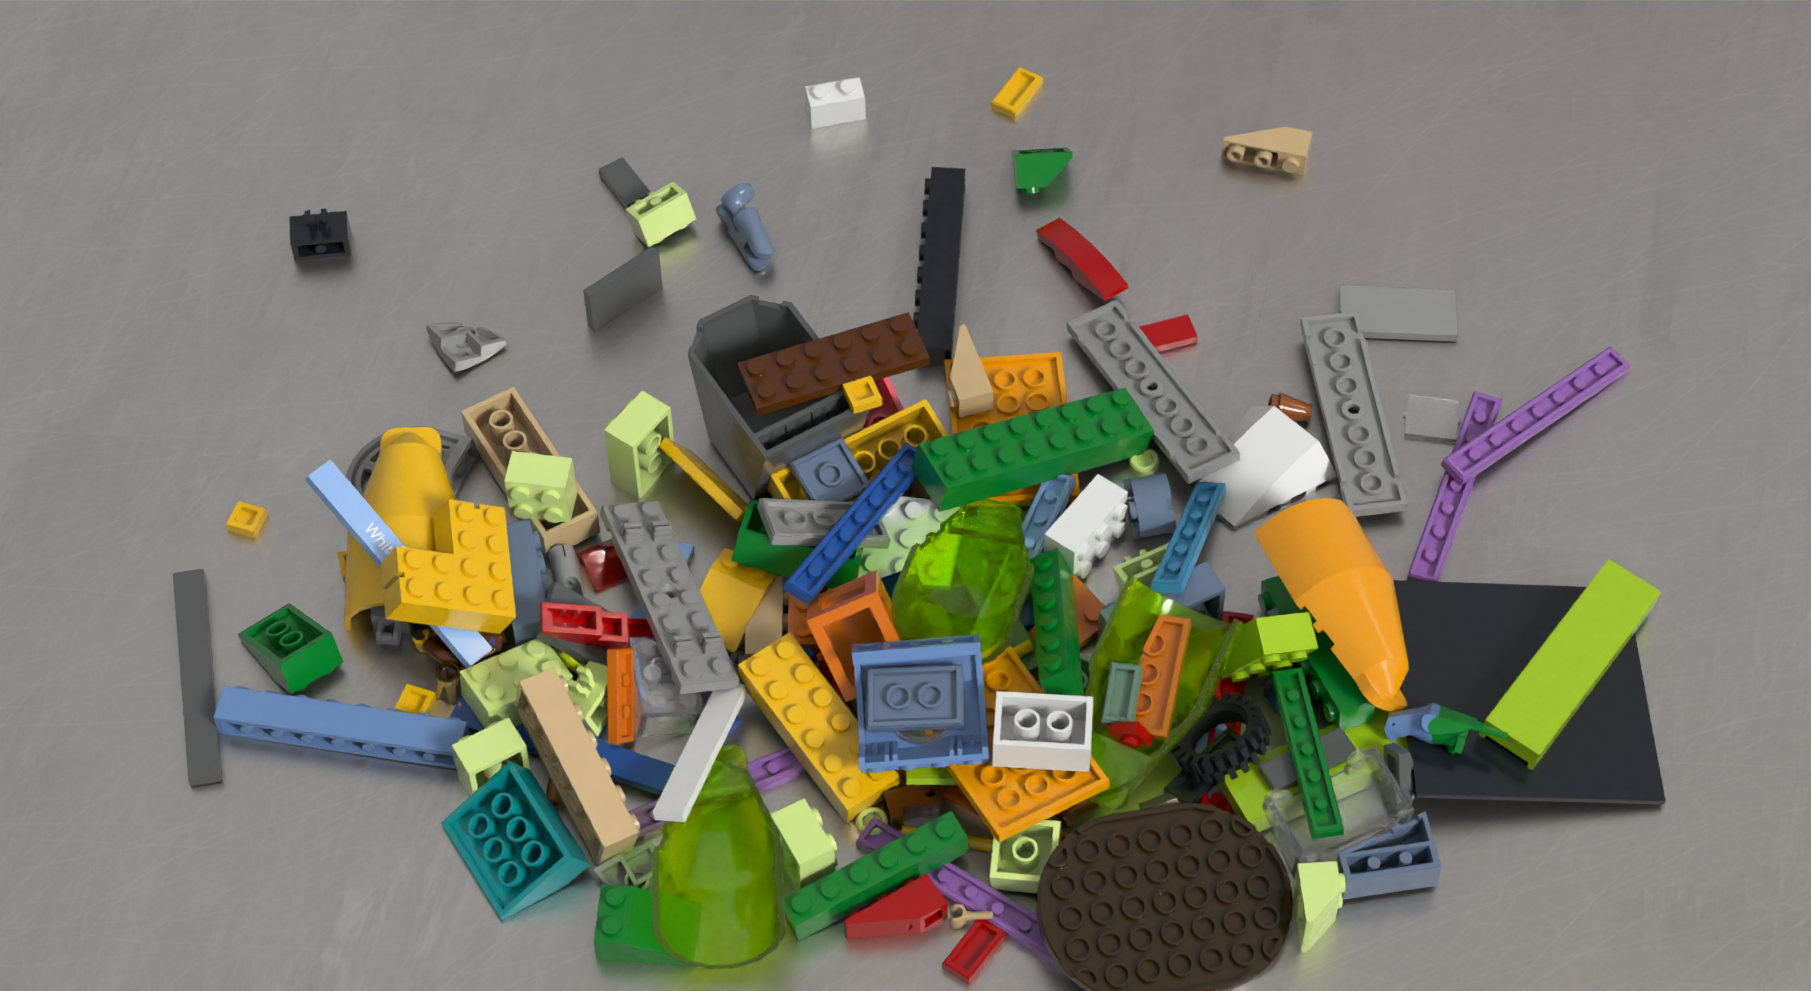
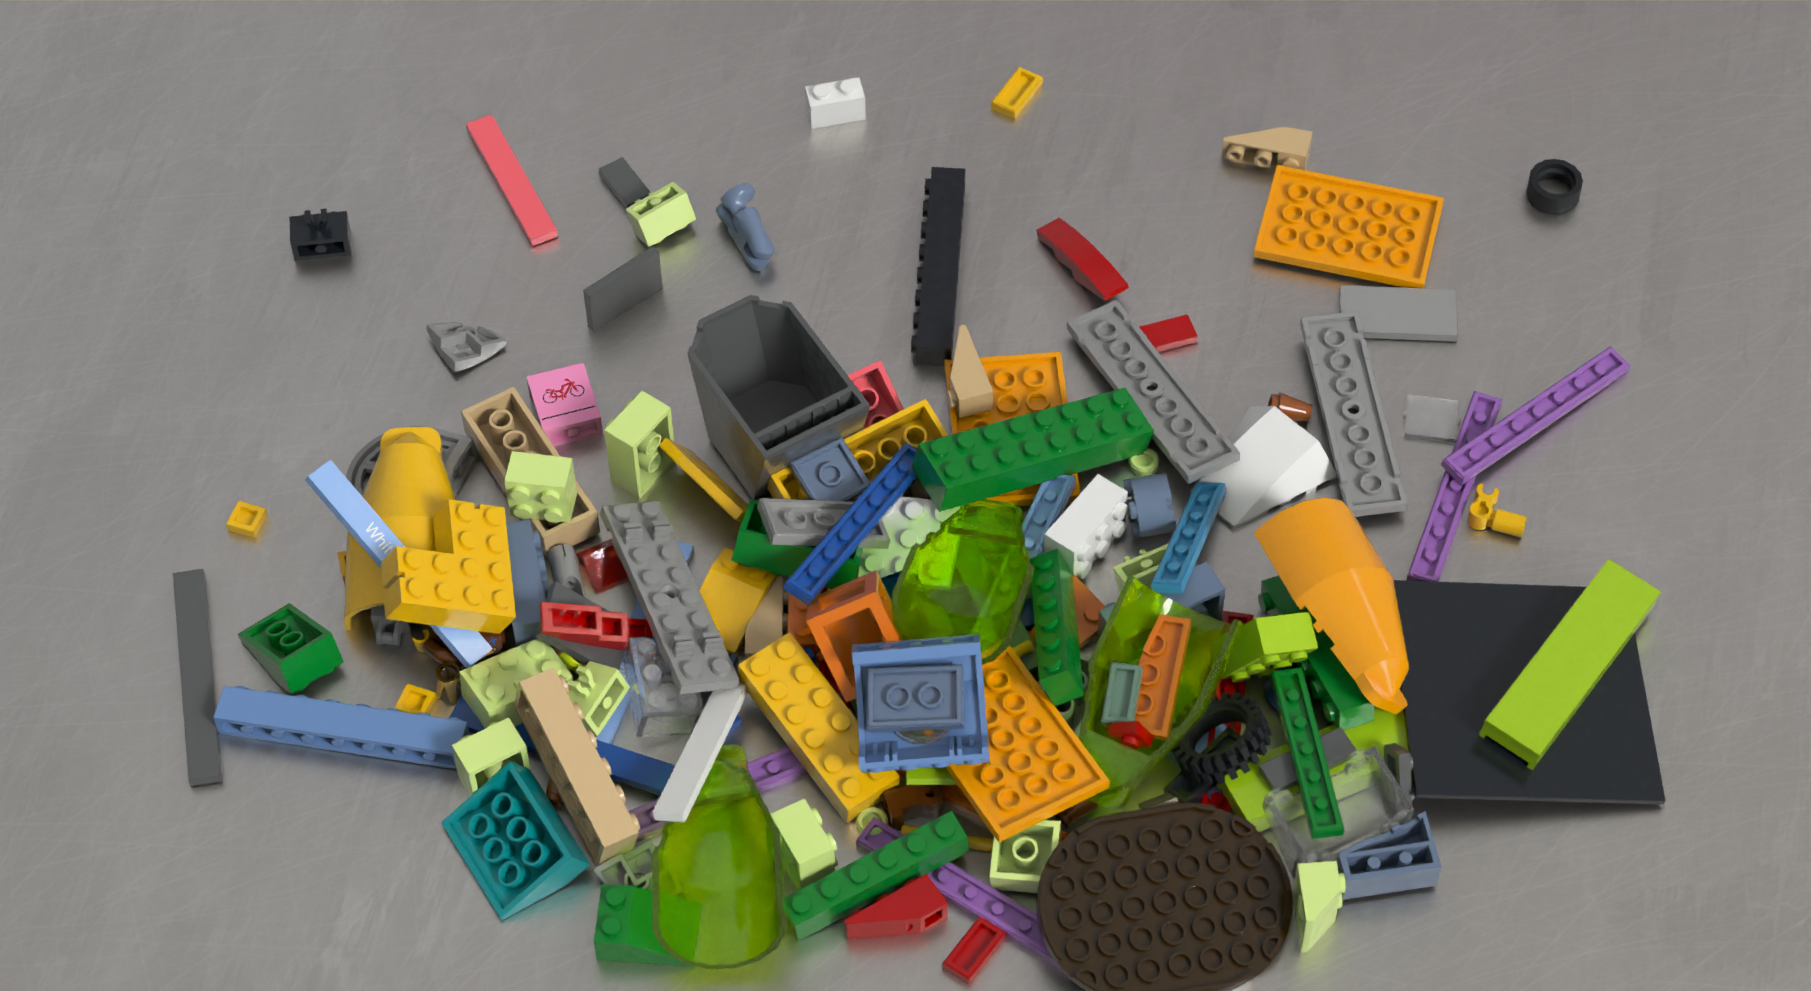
(512, 180): none -> coral tile
(565, 404): none -> bright pink panel
(620, 695): orange tile -> none
(829, 362): reddish brown plate -> none
(862, 394): yellow tile -> none
(959, 923): tan hand -> none
(1038, 167): green slope -> none
(1042, 731): white brick -> none
(1349, 227): none -> light orange plate
(1437, 726): animal -> none
(1483, 516): none -> yellow bar
(1558, 170): none -> black tyre

